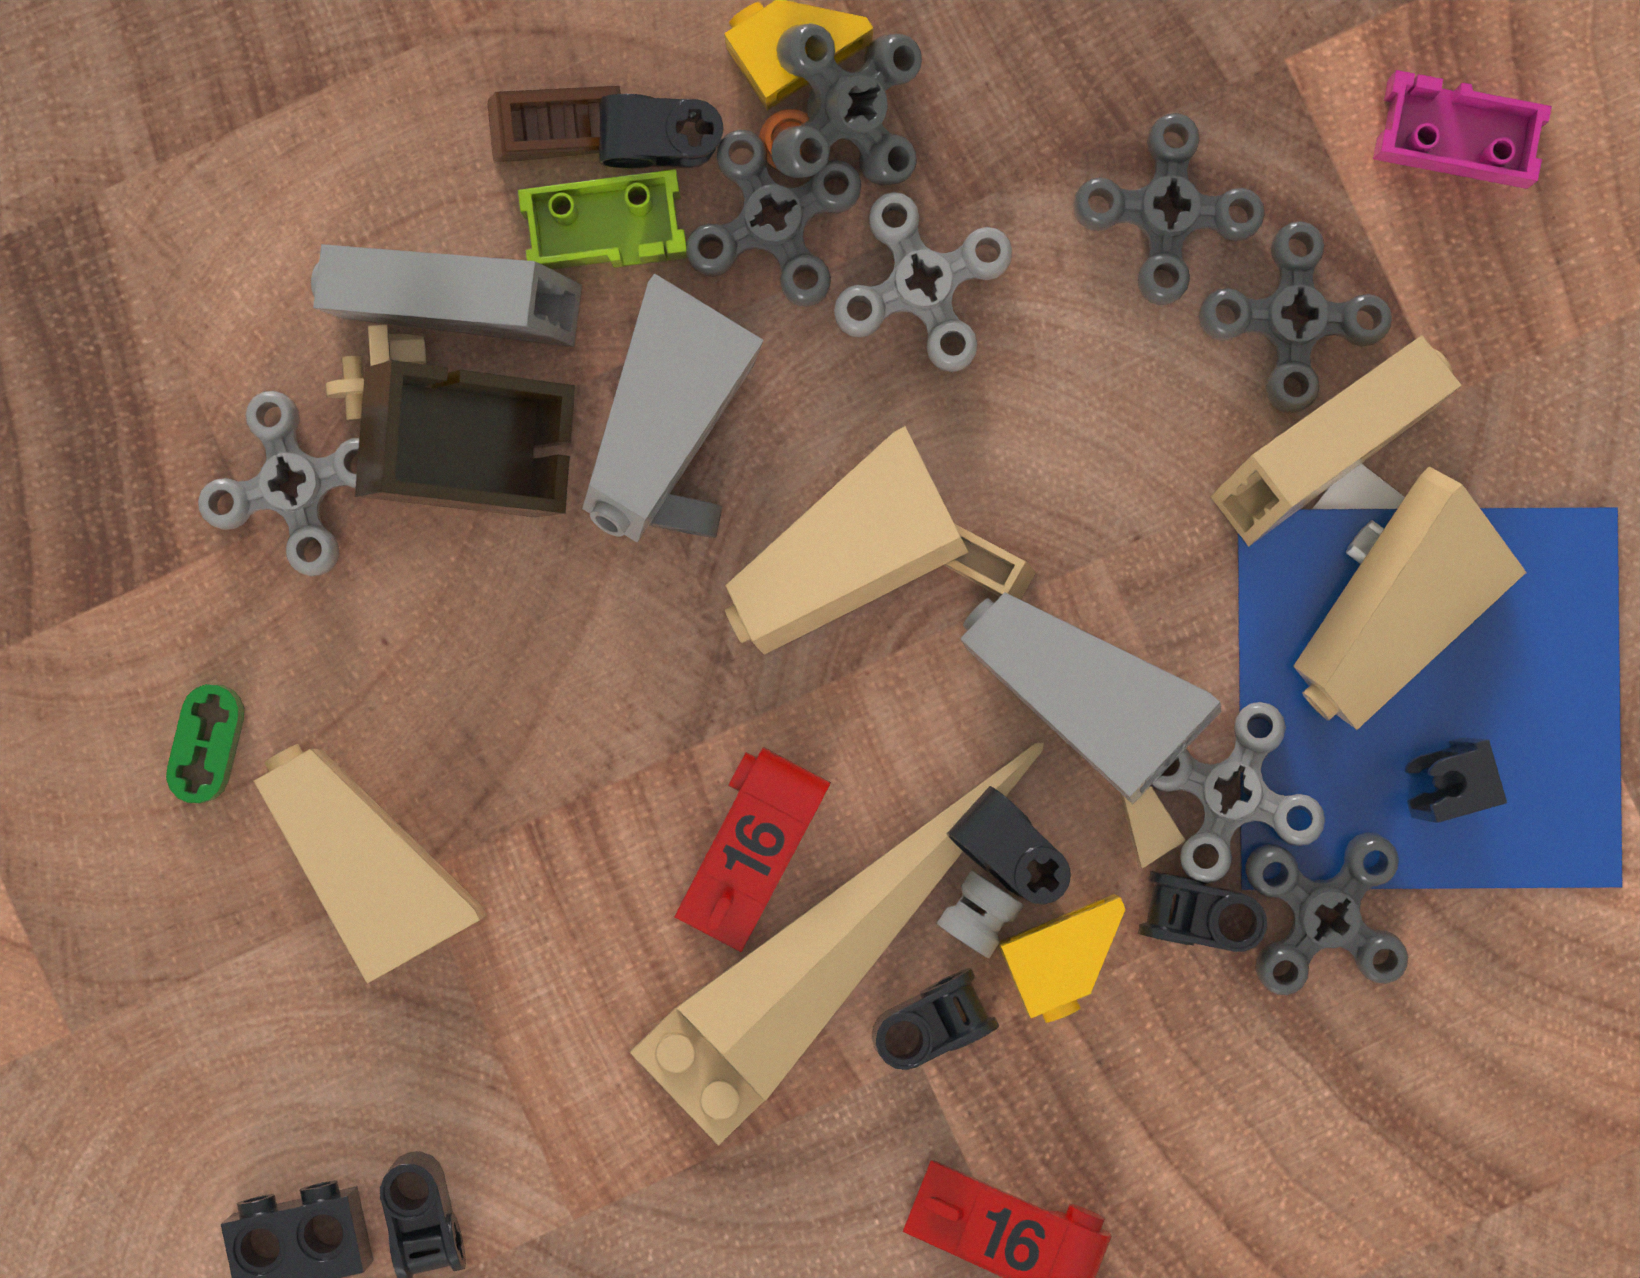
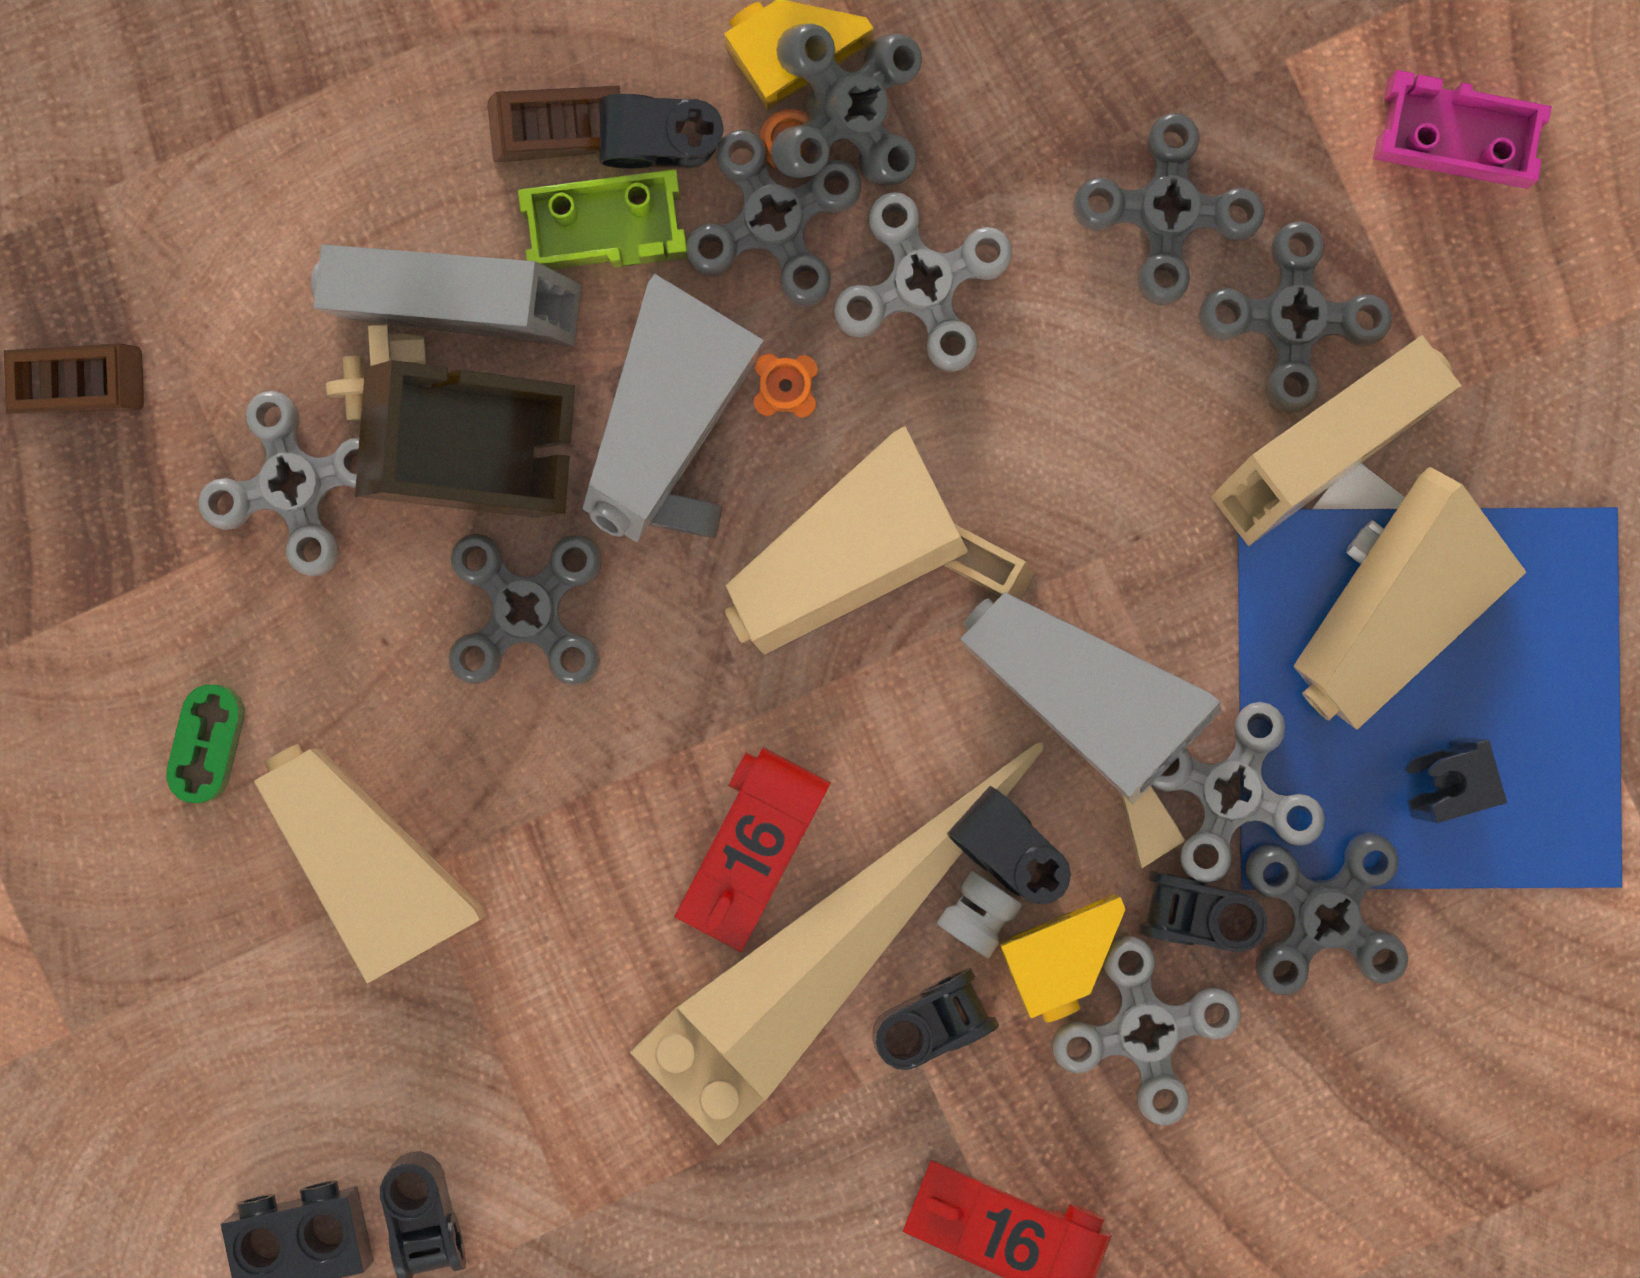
(114, 379): none -> reddish brown slope
(502, 631): none -> dark grey gear
(798, 398): none -> orange plate
(1151, 1059): none -> light grey gear

